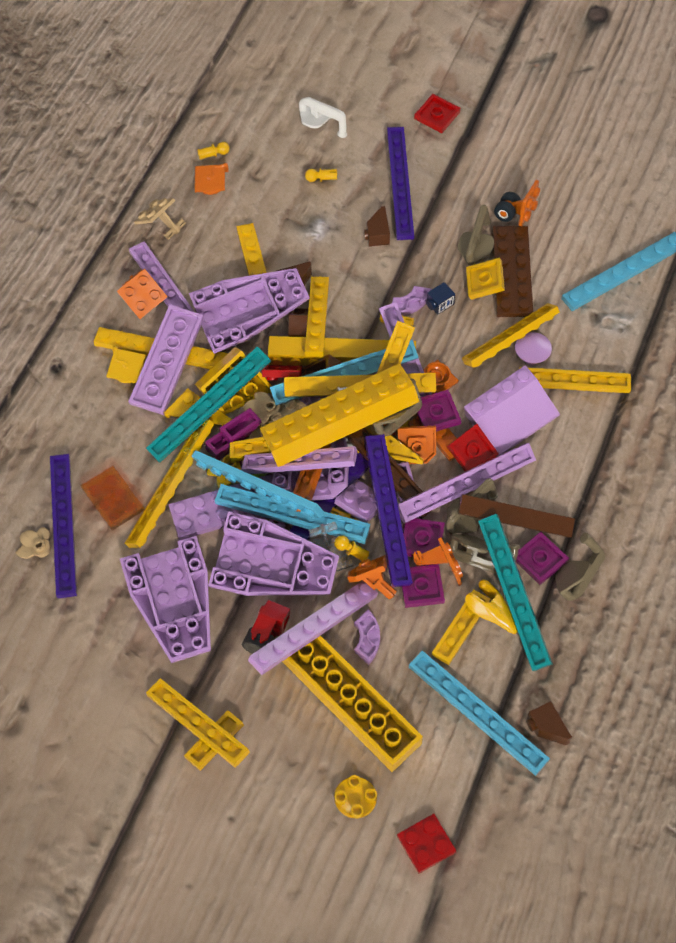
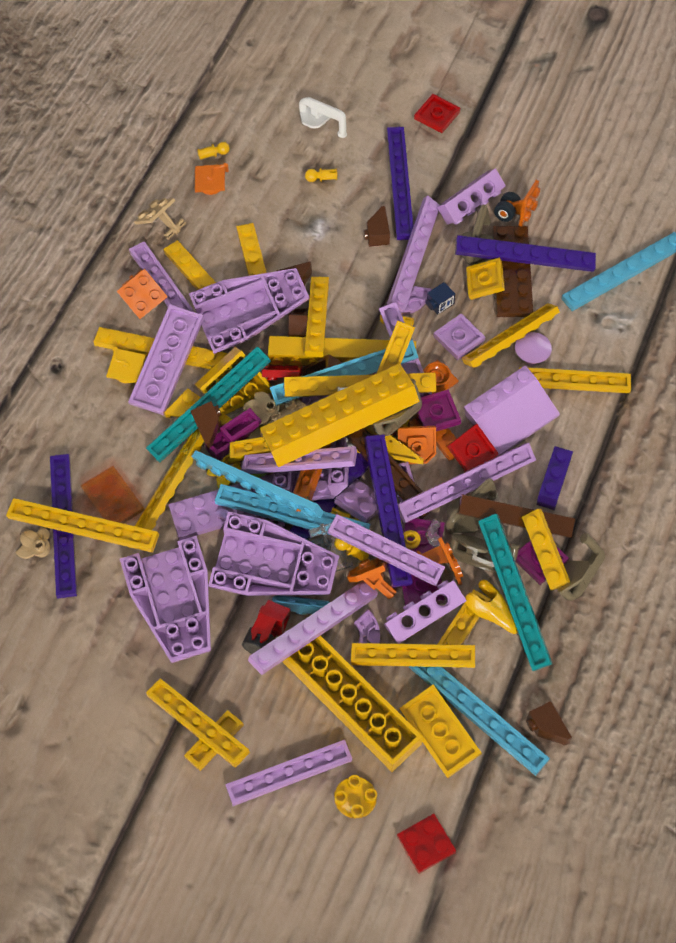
(83, 525): none -> yellow plate
(188, 265): none -> yellow plate
(207, 421): none -> reddish brown slope
(288, 772): none -> lavender plate
(300, 605): none -> medium azure plate
(386, 550): none -> lavender plate
(412, 544): none -> yellow plate
(413, 655): none -> yellow plate
(414, 253): none -> lavender plate
(431, 533): none -> clear arm
(441, 731): none -> yellow plate
(453, 599): none -> lavender brick
(459, 336): none -> lavender plate
(493, 185): none -> lavender brick
(525, 253): none -> dark purple plate
(545, 549): none -> yellow plate
(554, 478): none -> dark purple brick

